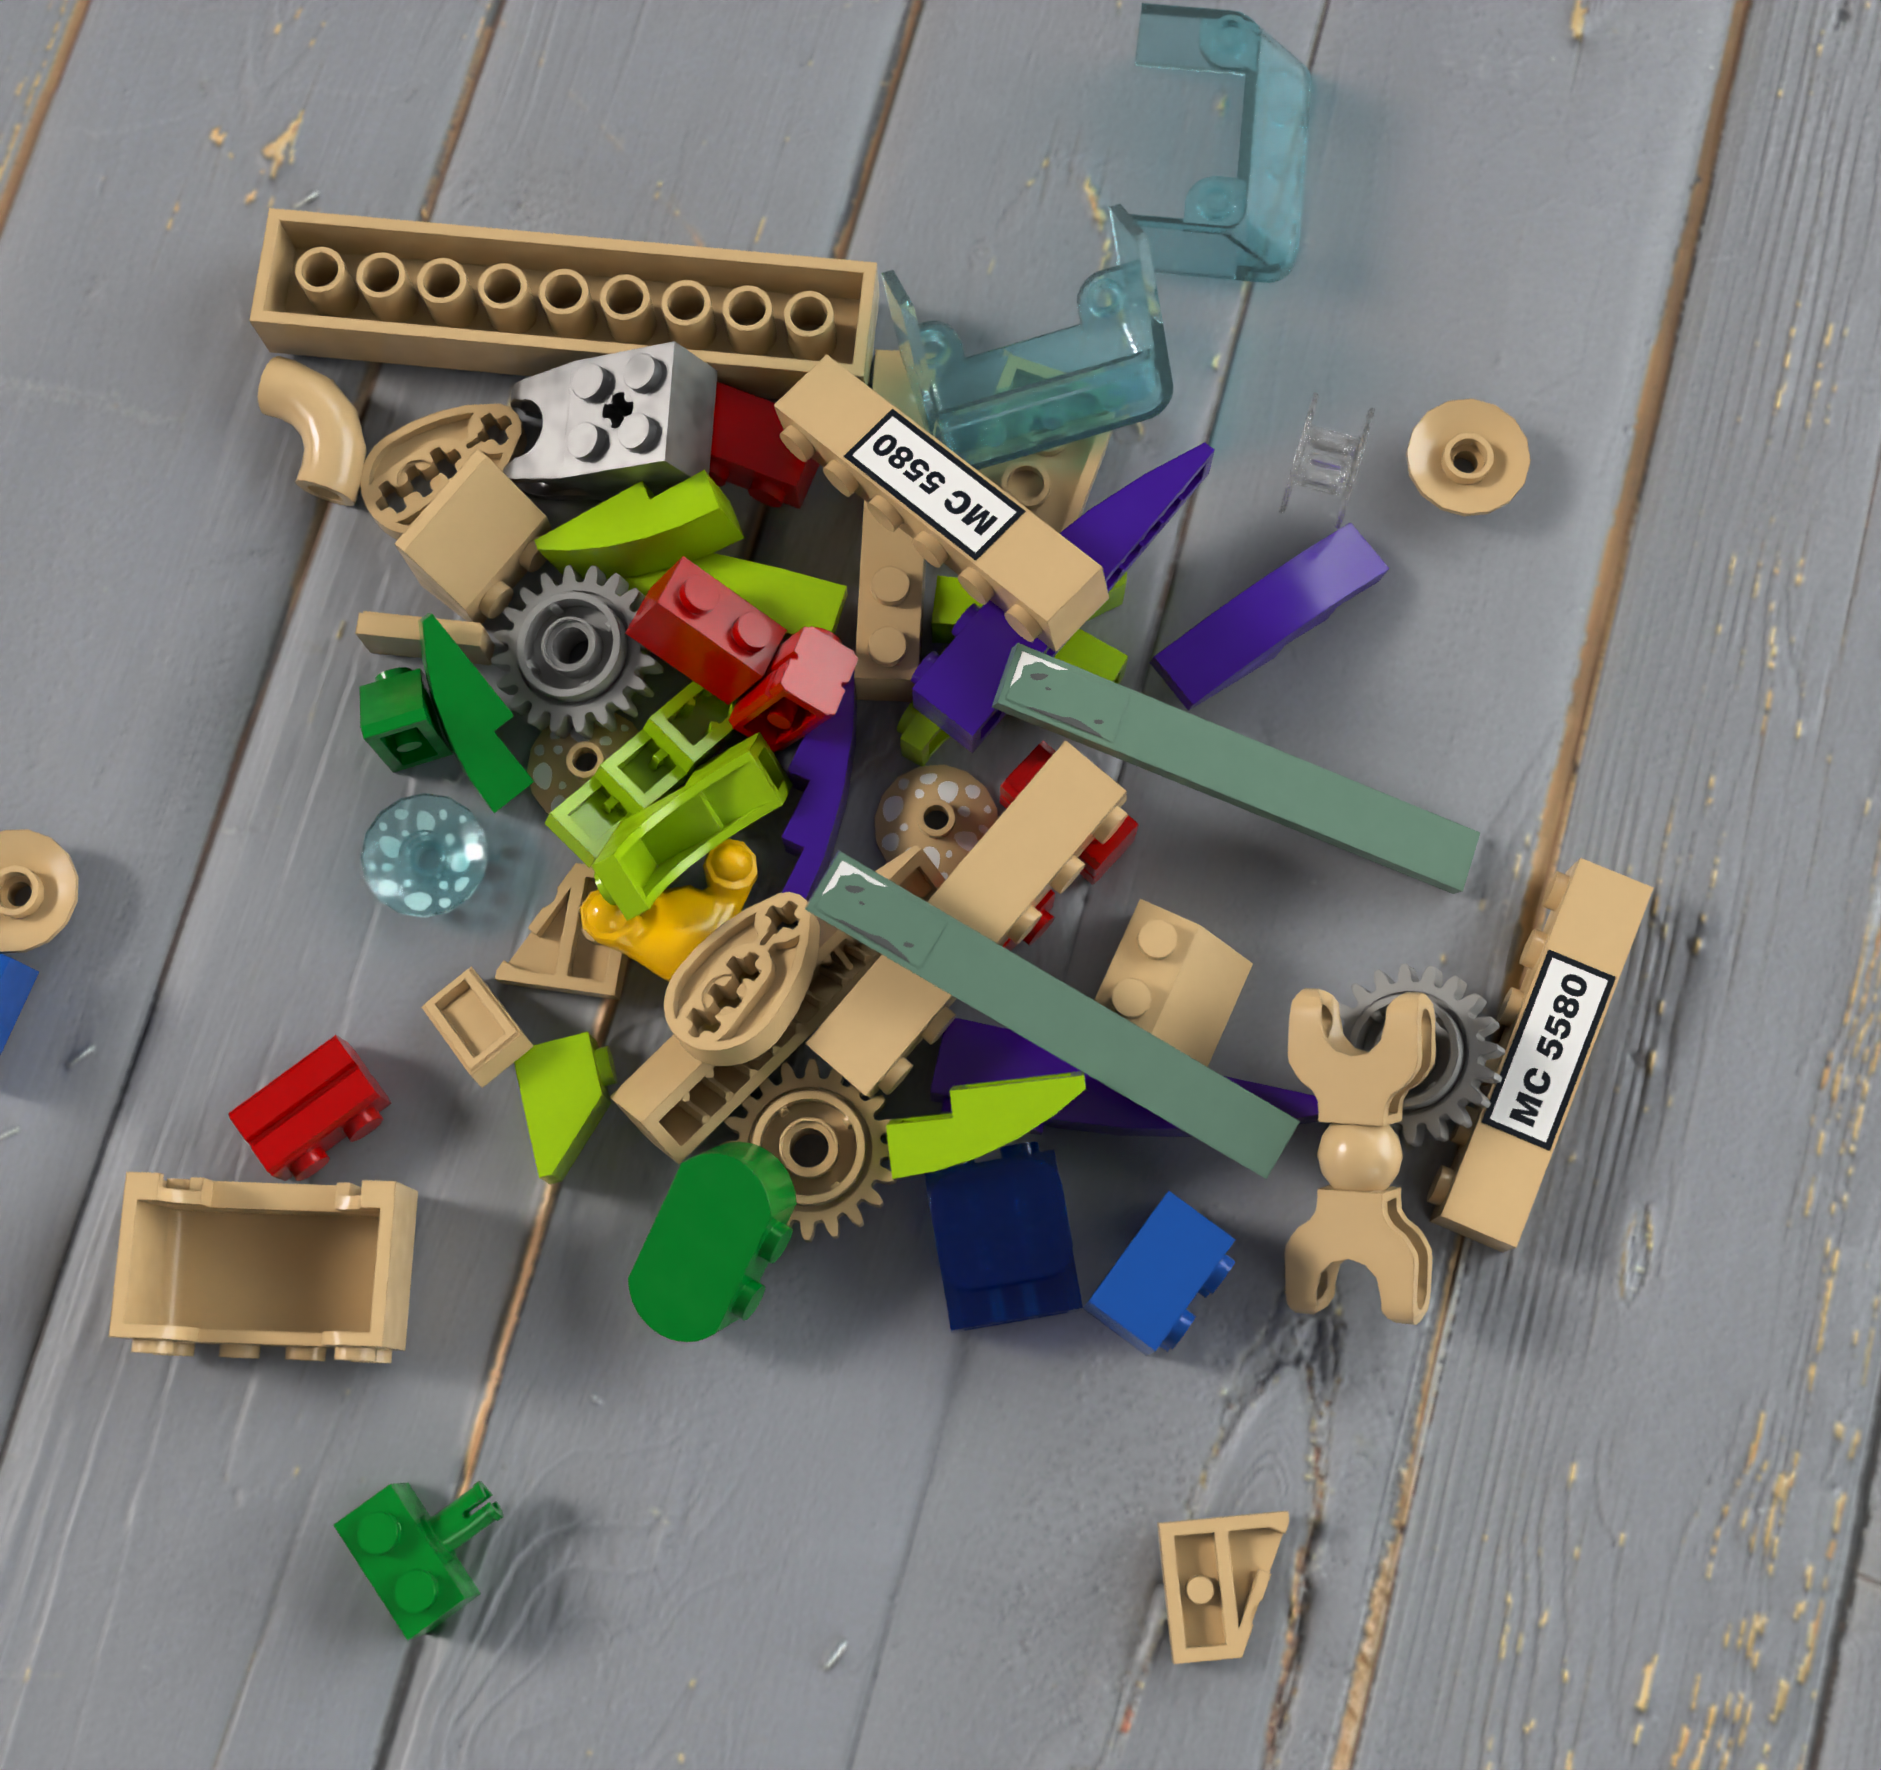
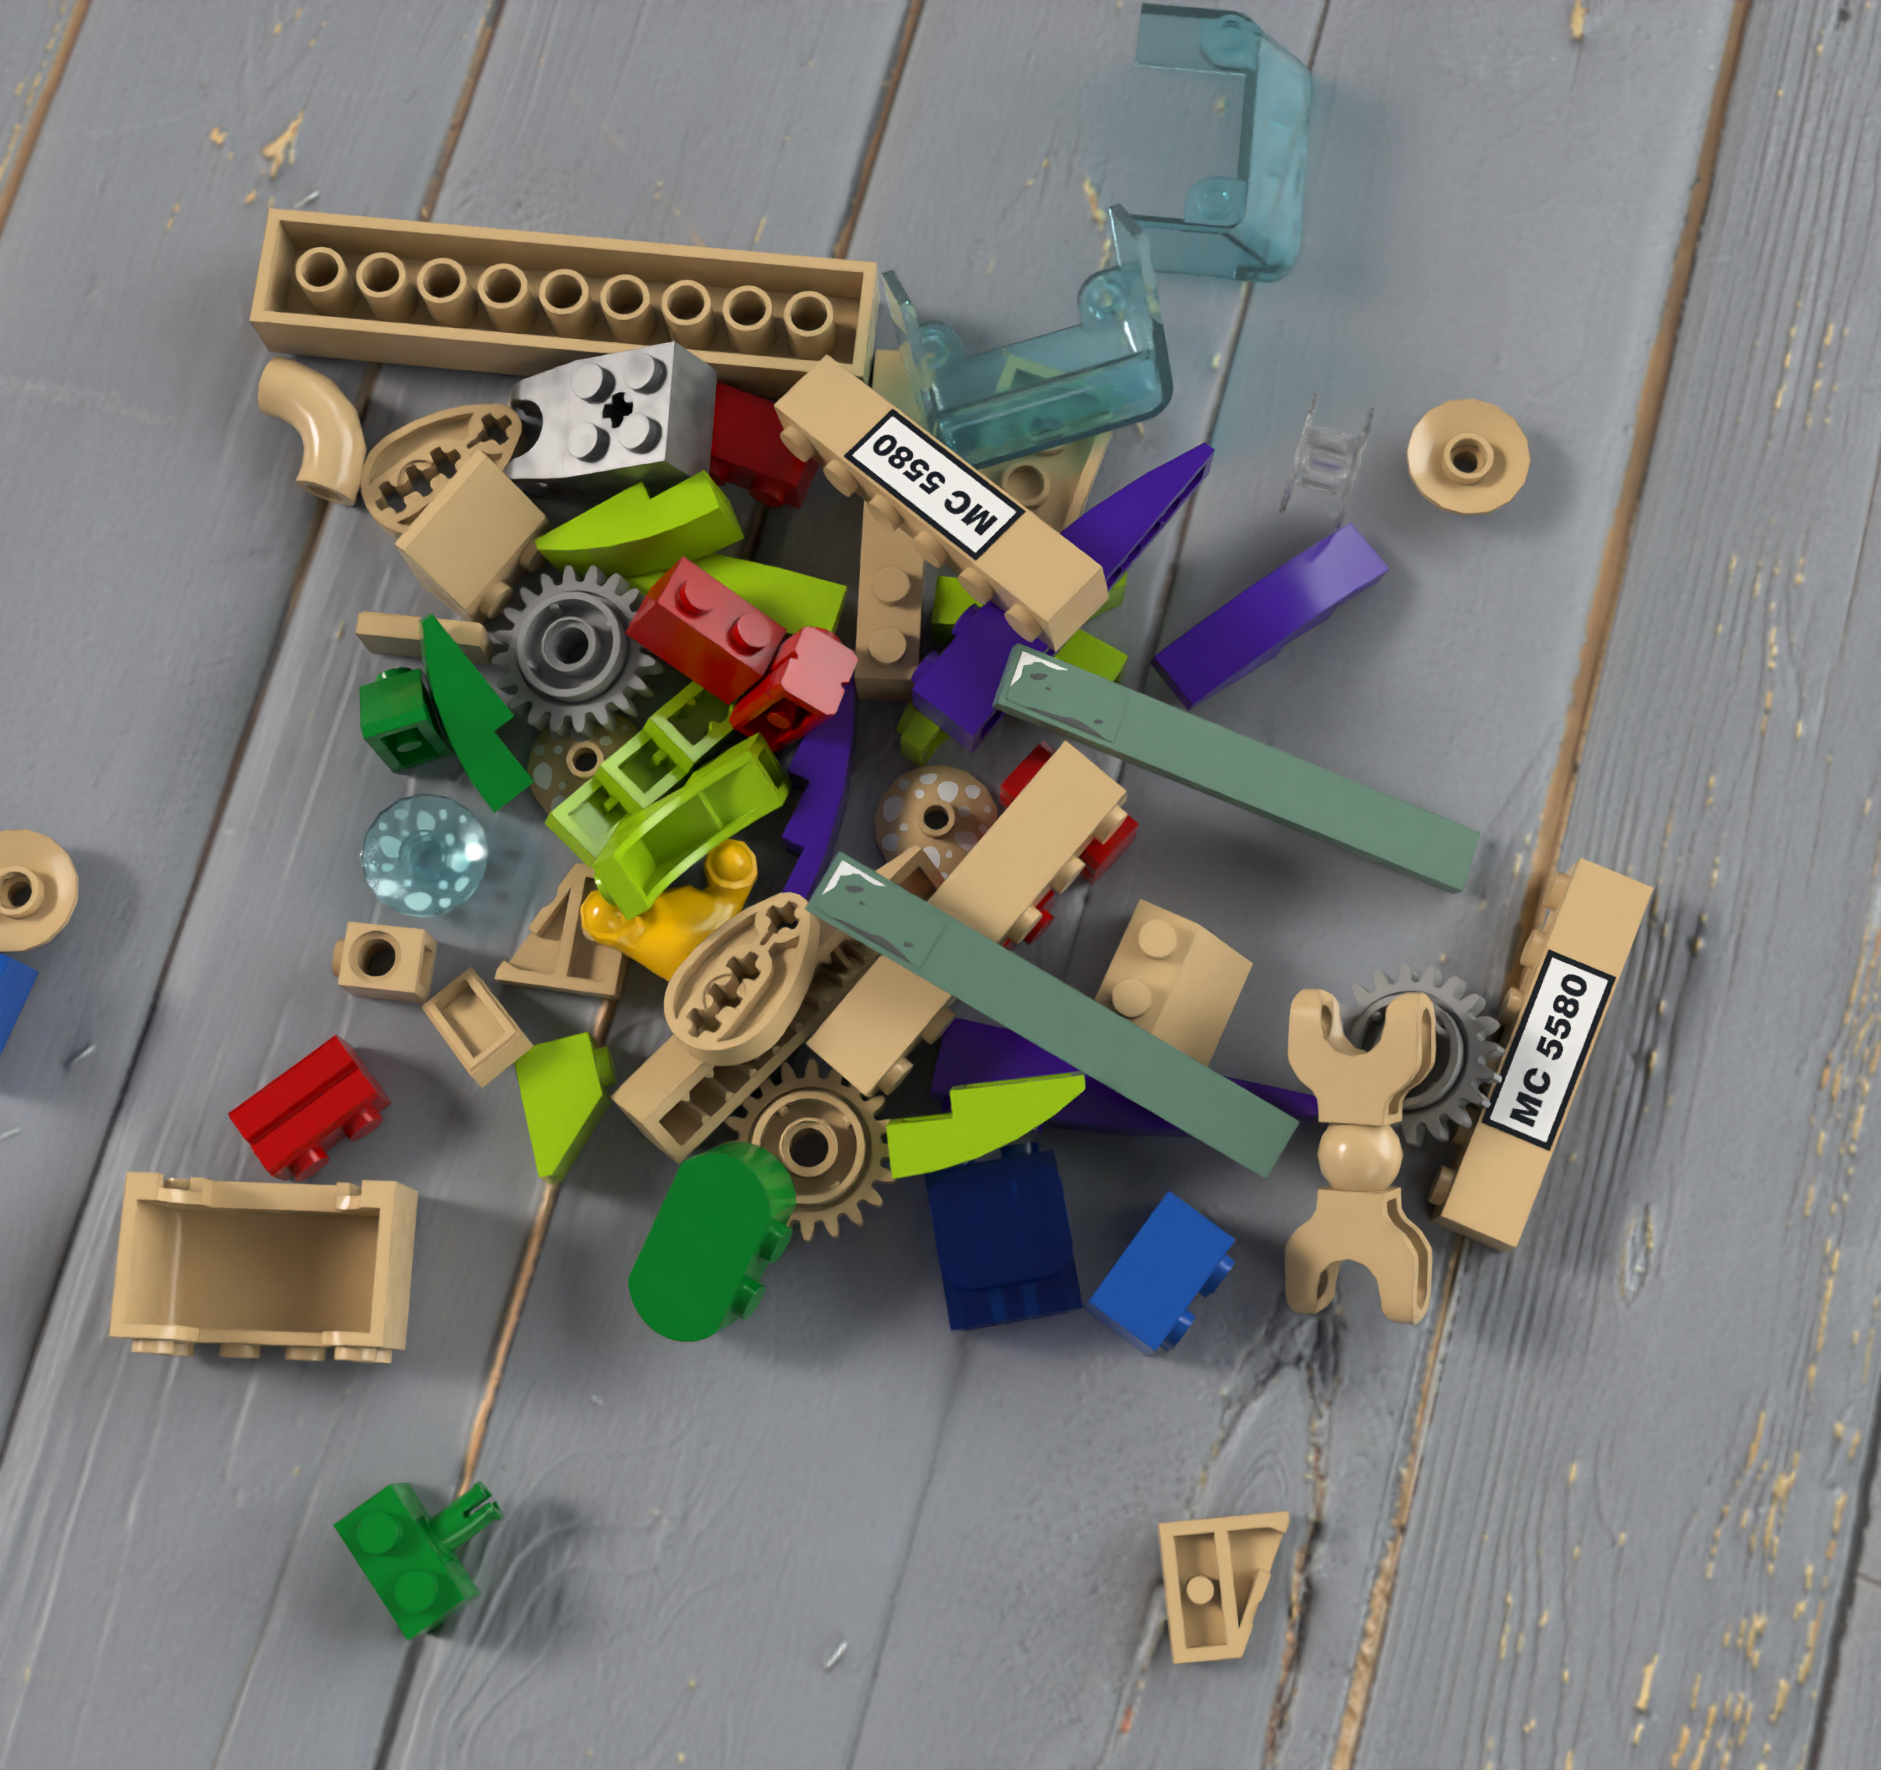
(407, 979): none -> tan brick

